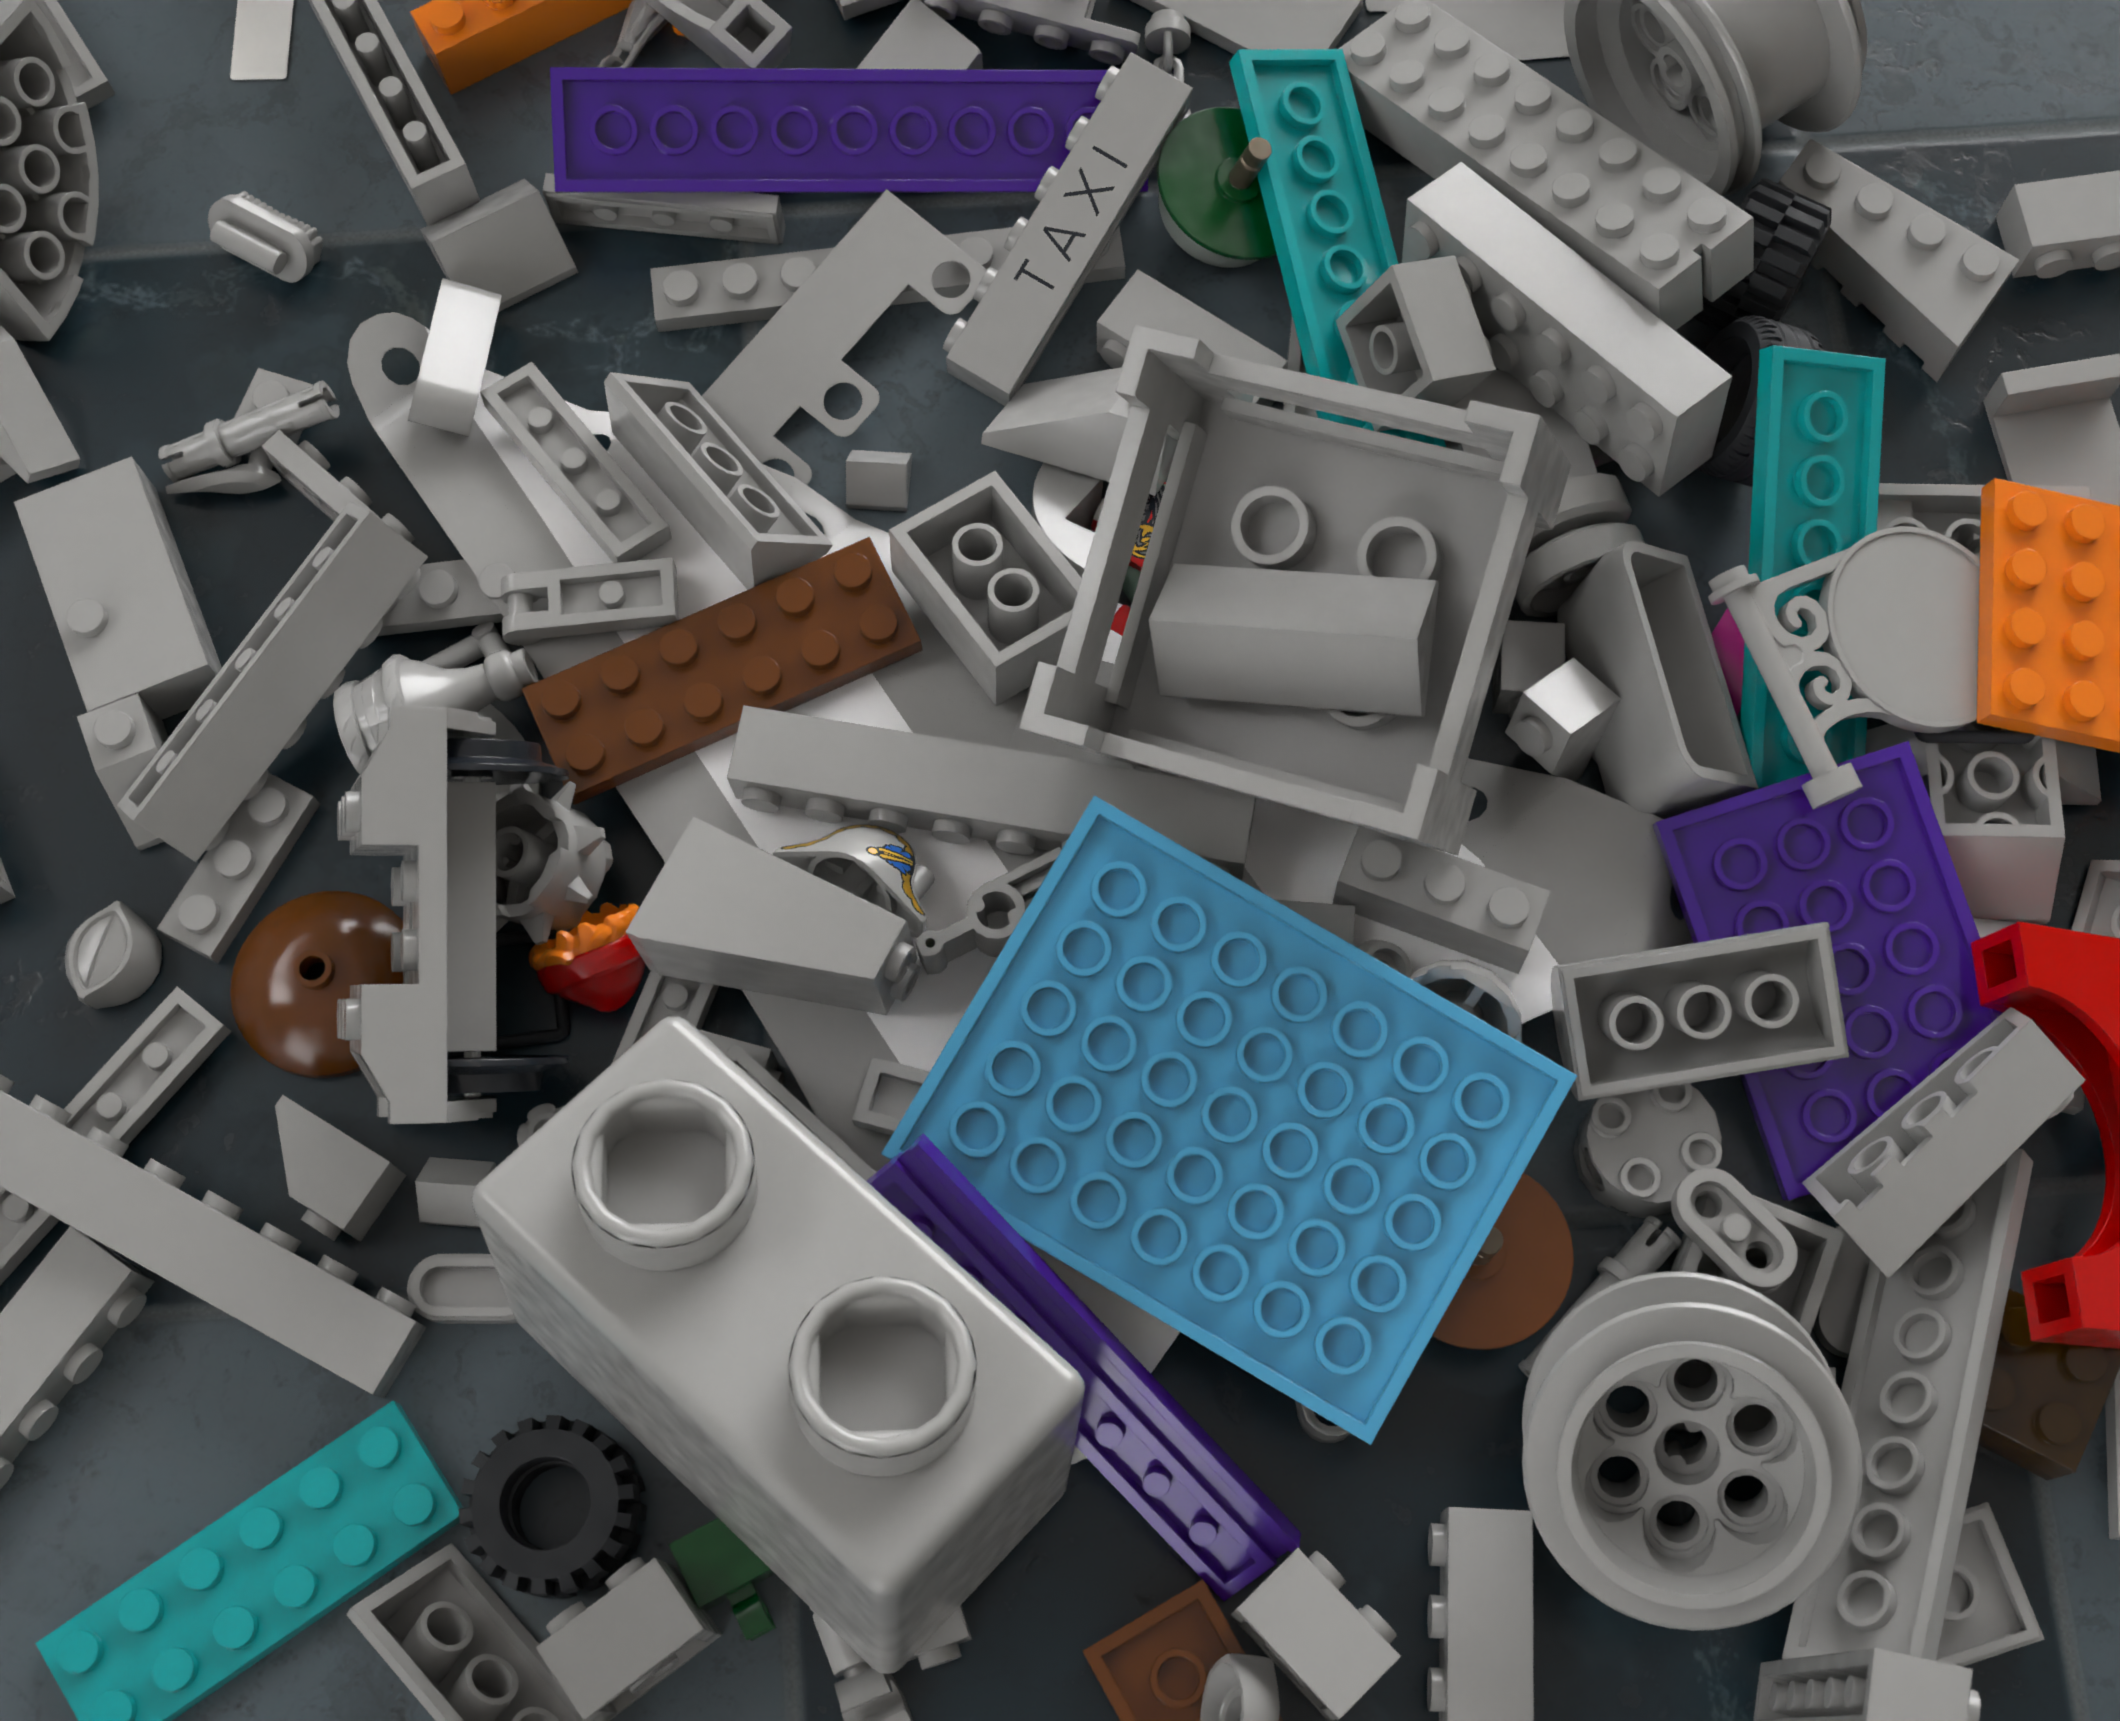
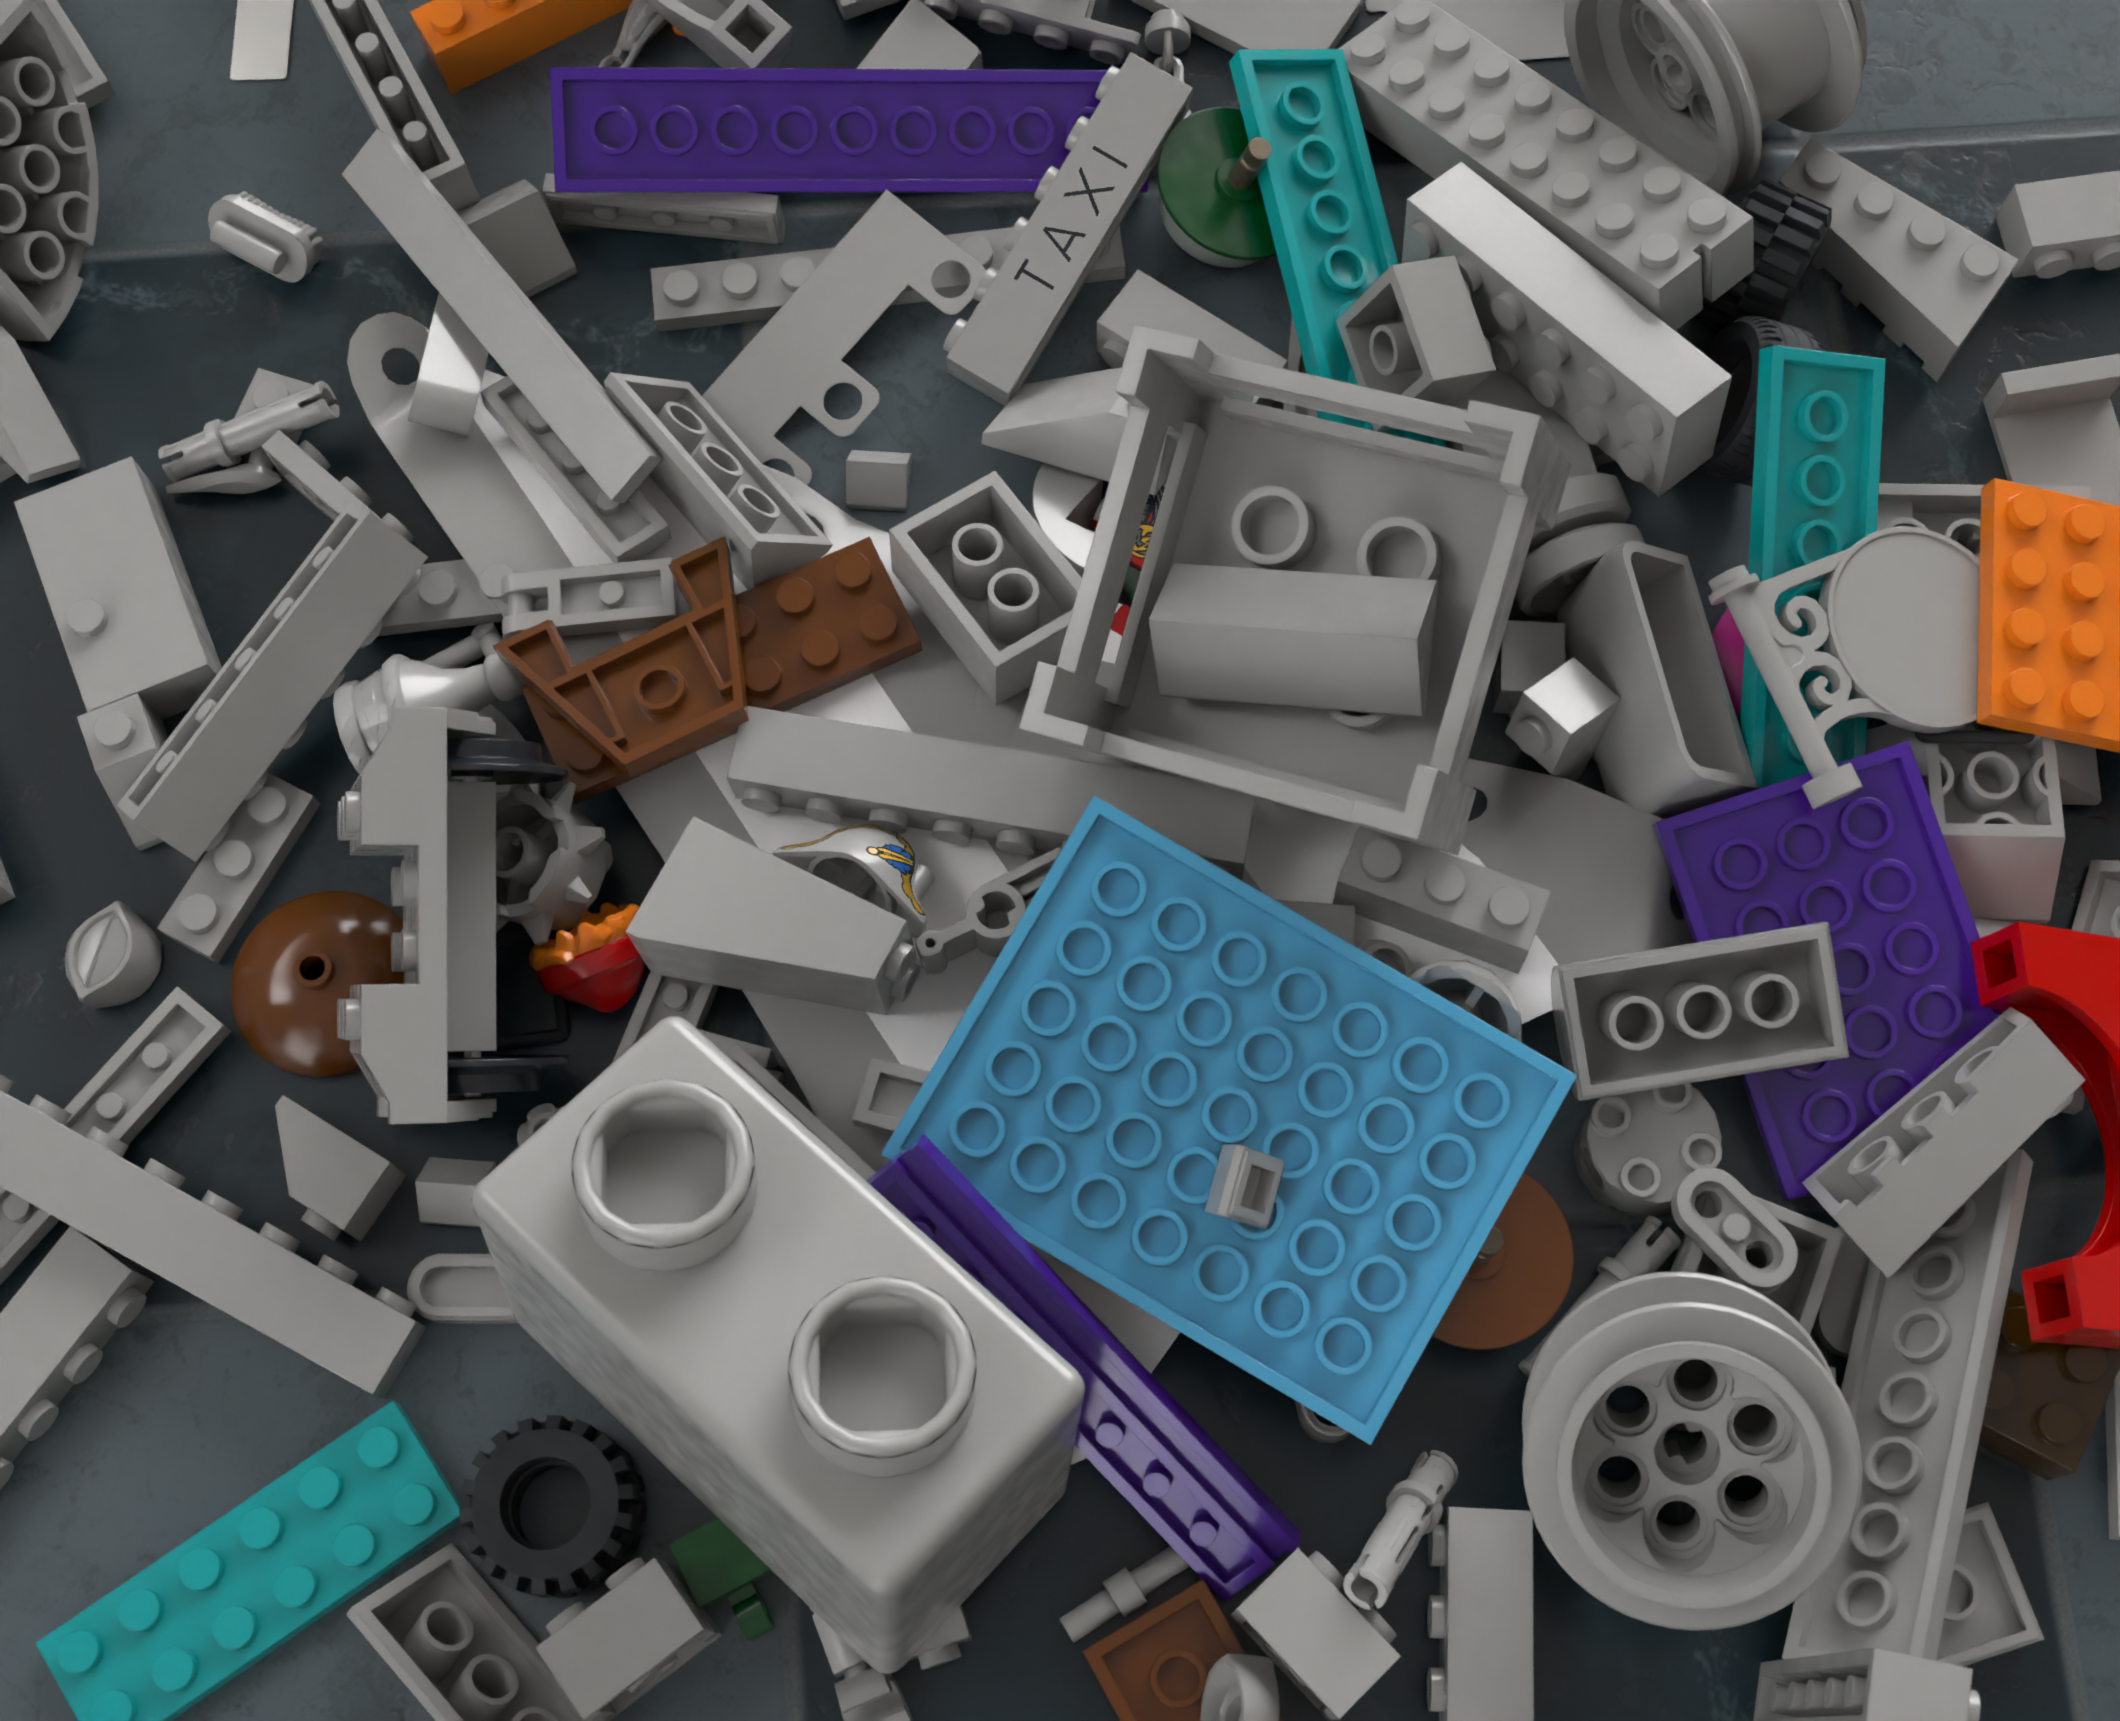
(502, 318): none -> light grey tile
(658, 688): none -> reddish brown wing
(1123, 1593): none -> light grey bar
(1244, 1185): none -> light grey slope
(1411, 1512): none -> light grey pin

